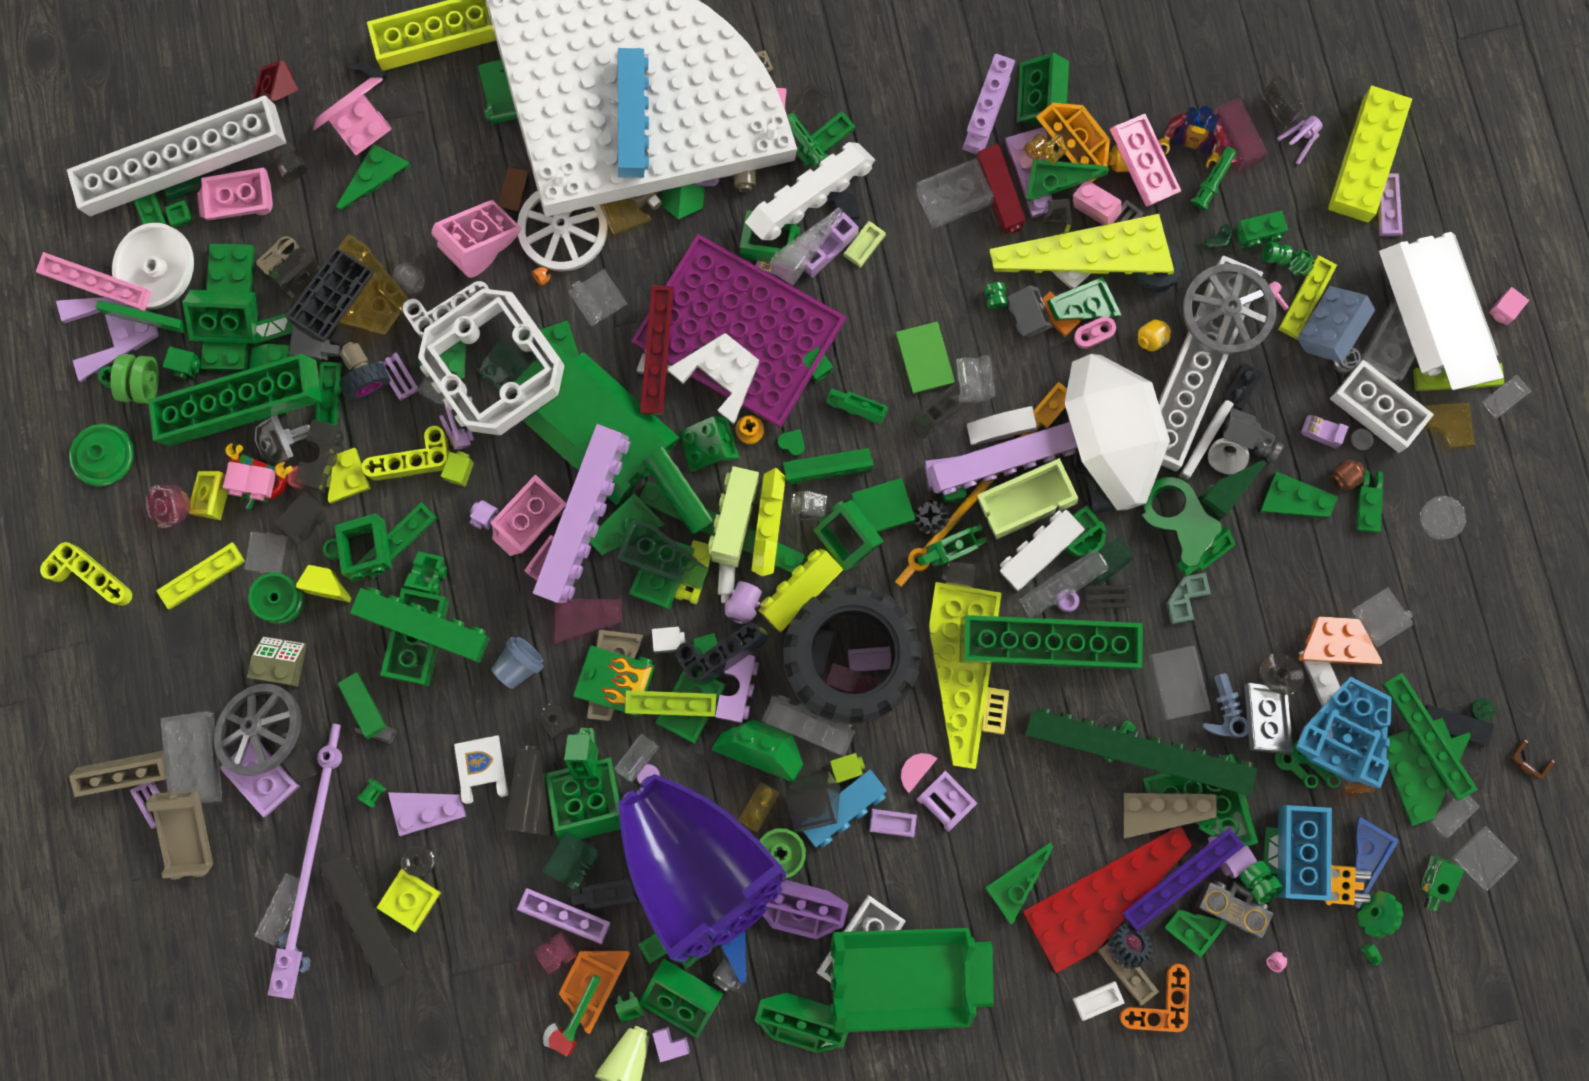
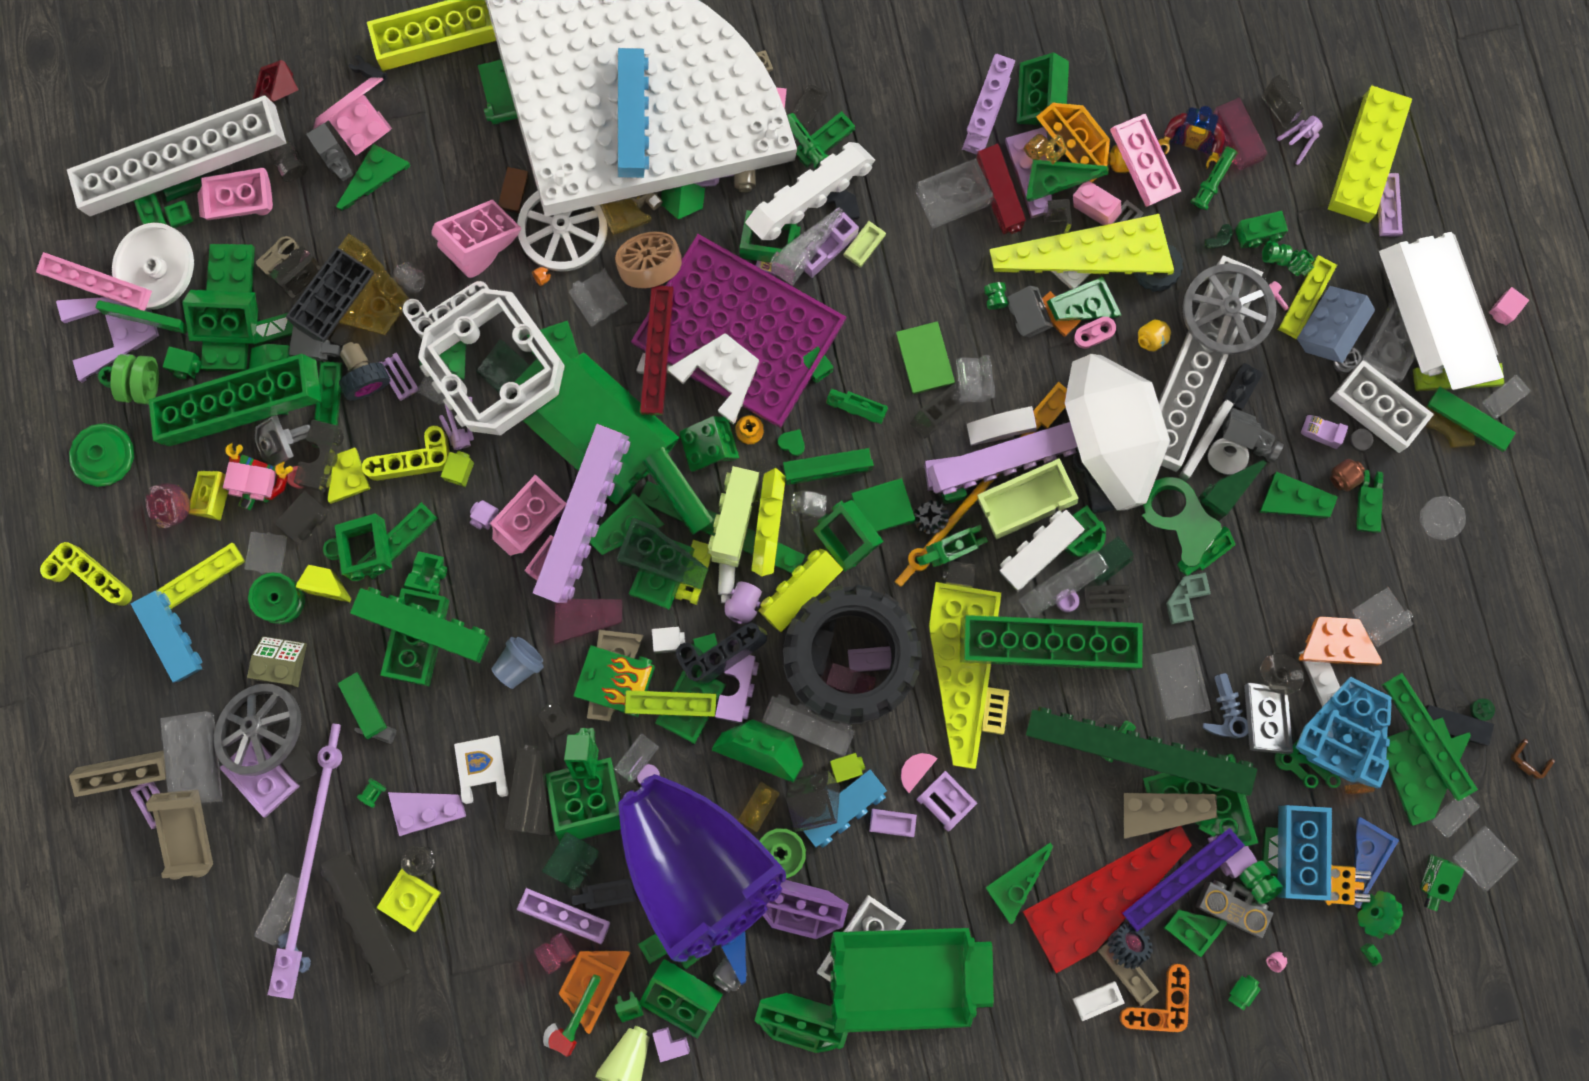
(166, 636): none -> dark azure brick
(330, 151): none -> dark grey hinge
(648, 259): none -> medium nougat piece
(1244, 992): none -> green brick
(1471, 419): none -> green tile

